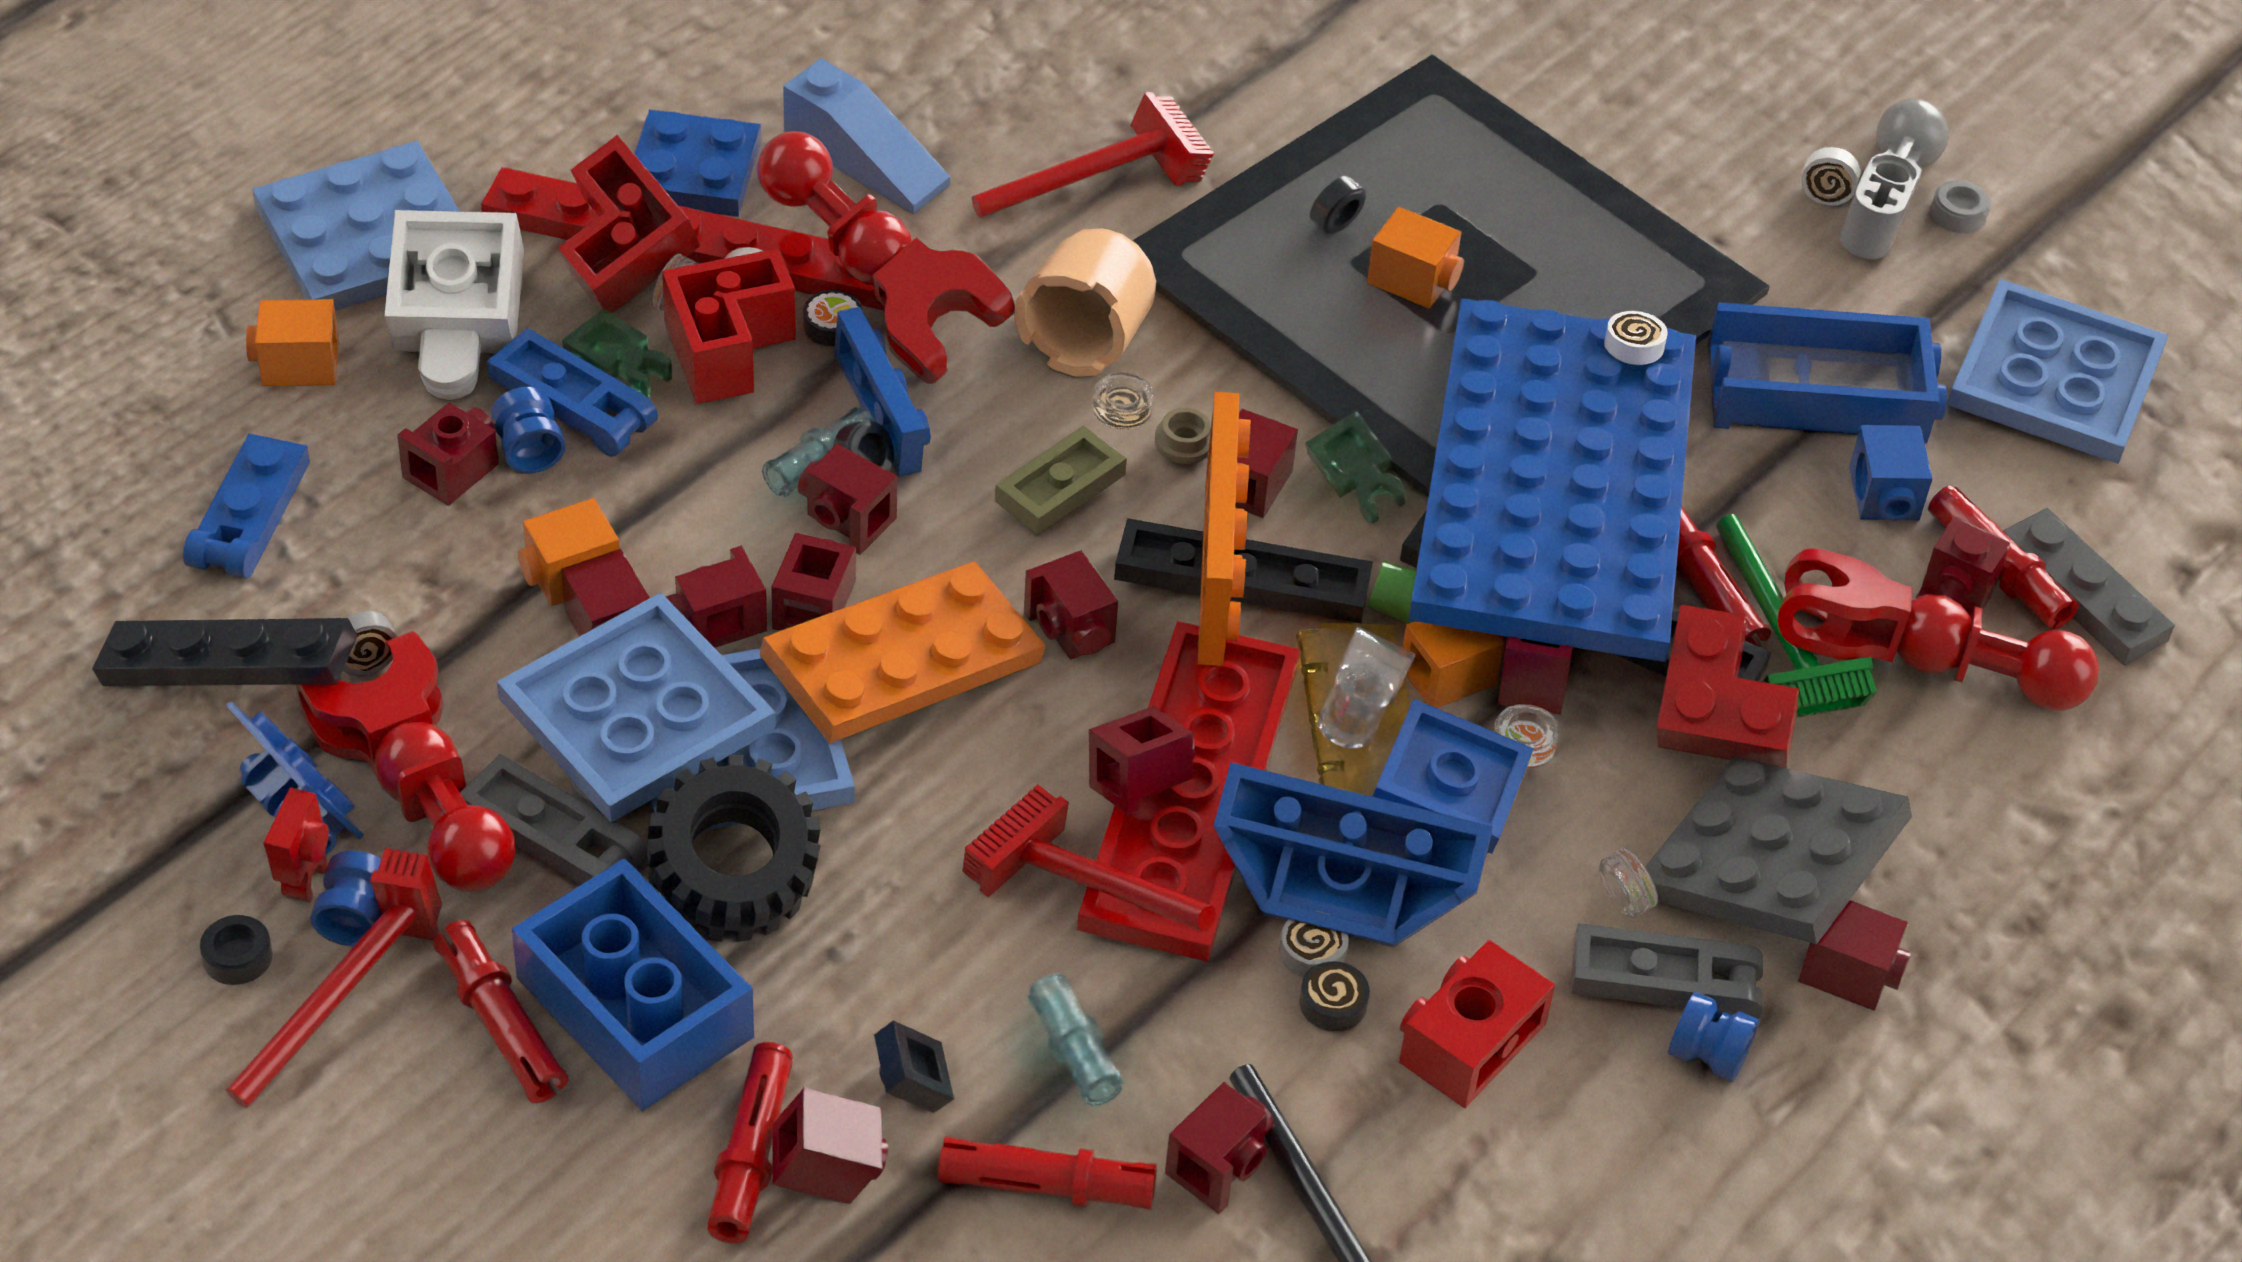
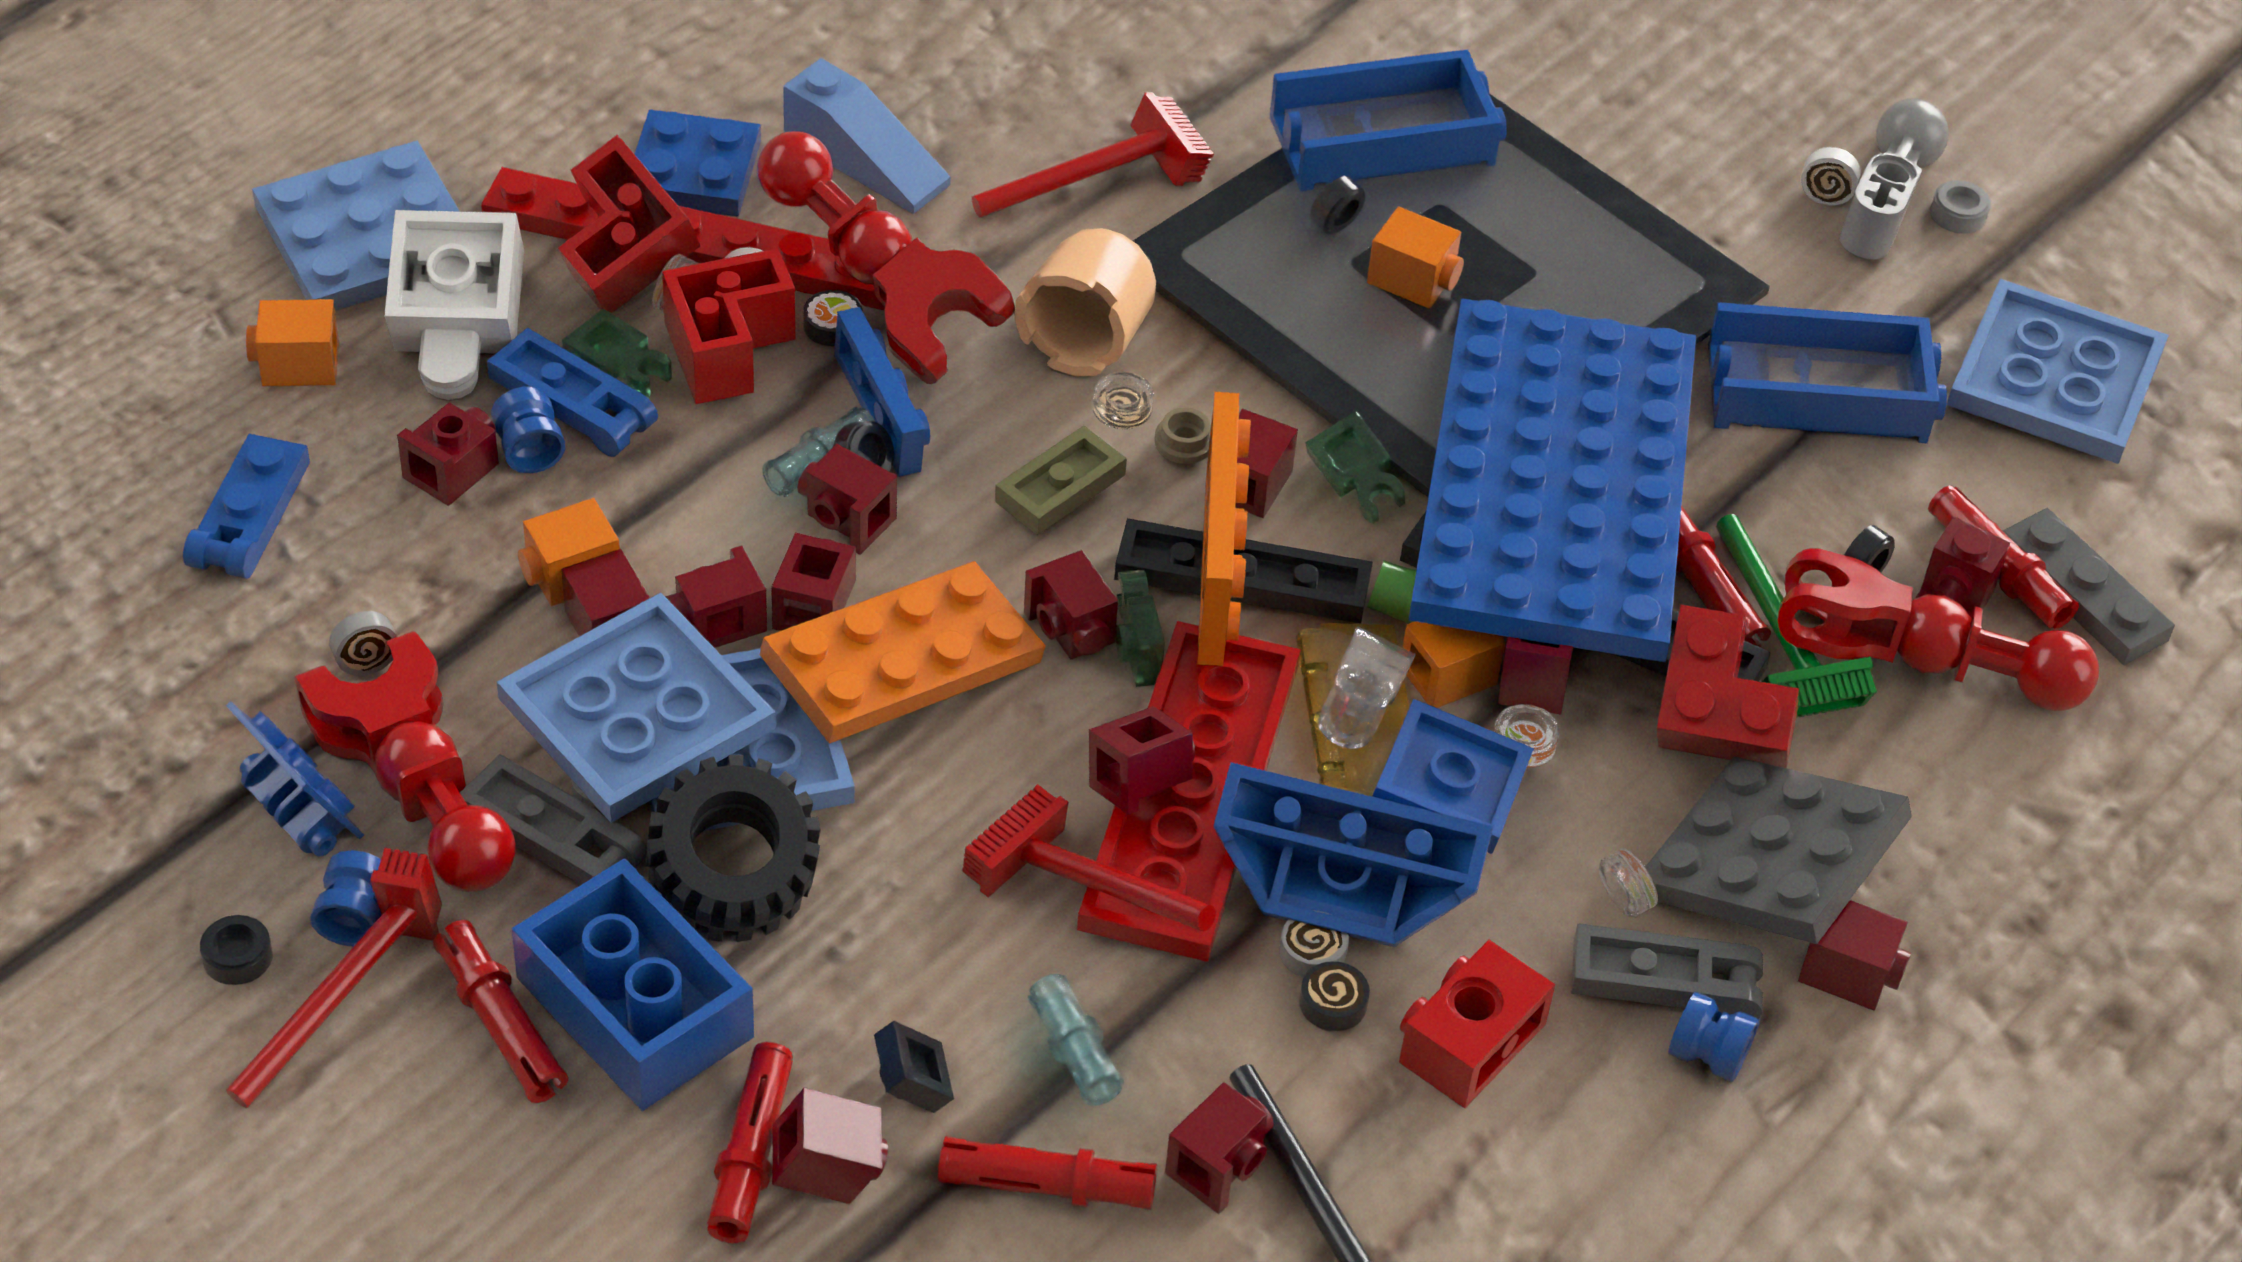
(225, 652): black plate -> none
(297, 844): red plate -> none
(1141, 635): none -> clear green plate
(1385, 117): none -> blue door
(1635, 337): white tile -> none
(1872, 547): none -> black tile
(1890, 472): blue brick -> none

